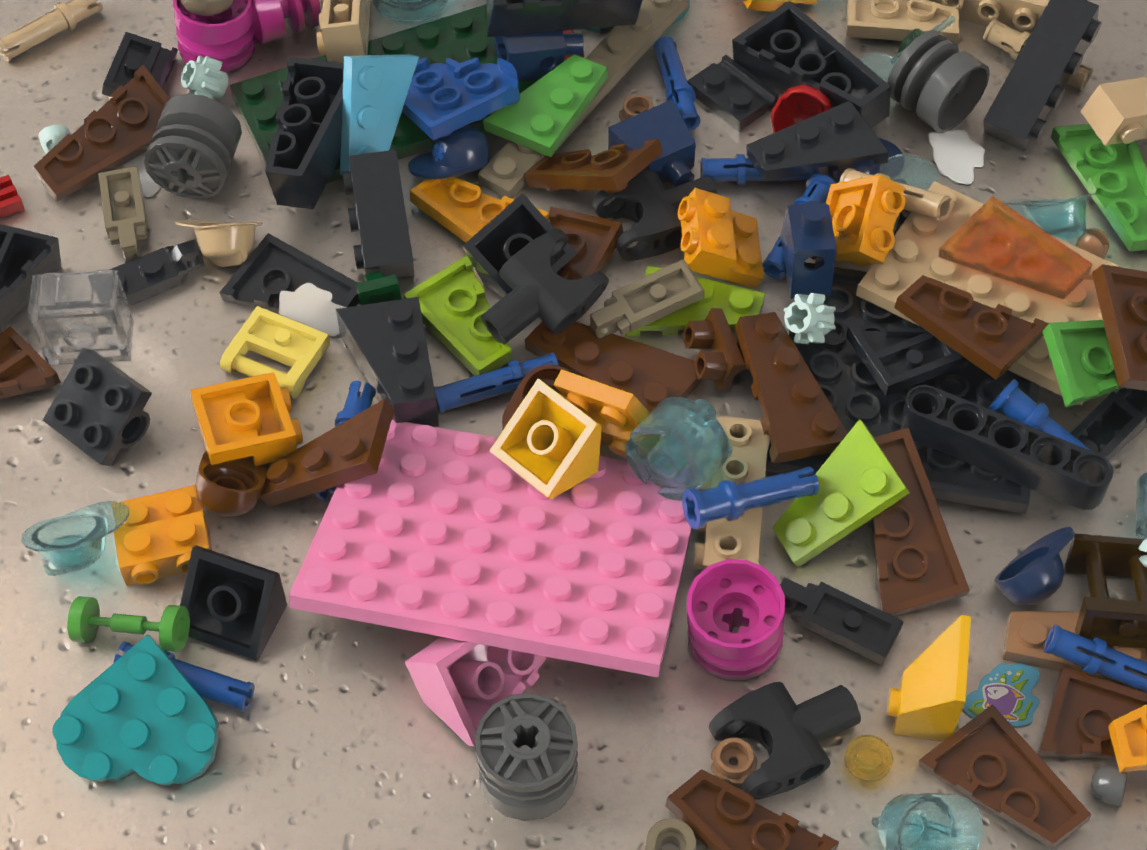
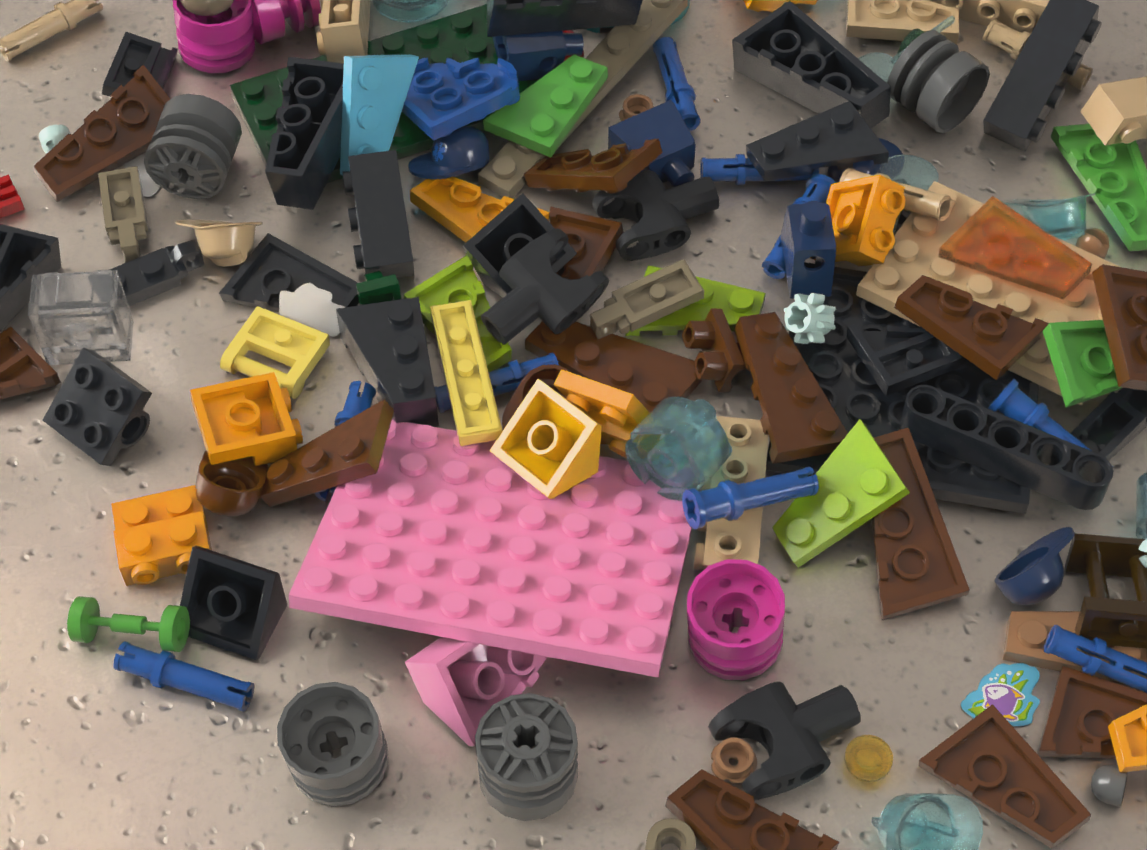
(76, 538): clear light blue piece -> none
(138, 720): teal plate -> none
(205, 77): light aqua gear -> none
(328, 719): none -> dark grey wheel
(466, 373): none -> light yellow tile
(719, 239): light orange plate -> none
(733, 93): black plate -> none
(798, 105): red hair -> none
(842, 618): black hinge -> none
(933, 687): yellow slope -> none
(956, 155): white sticker -> none

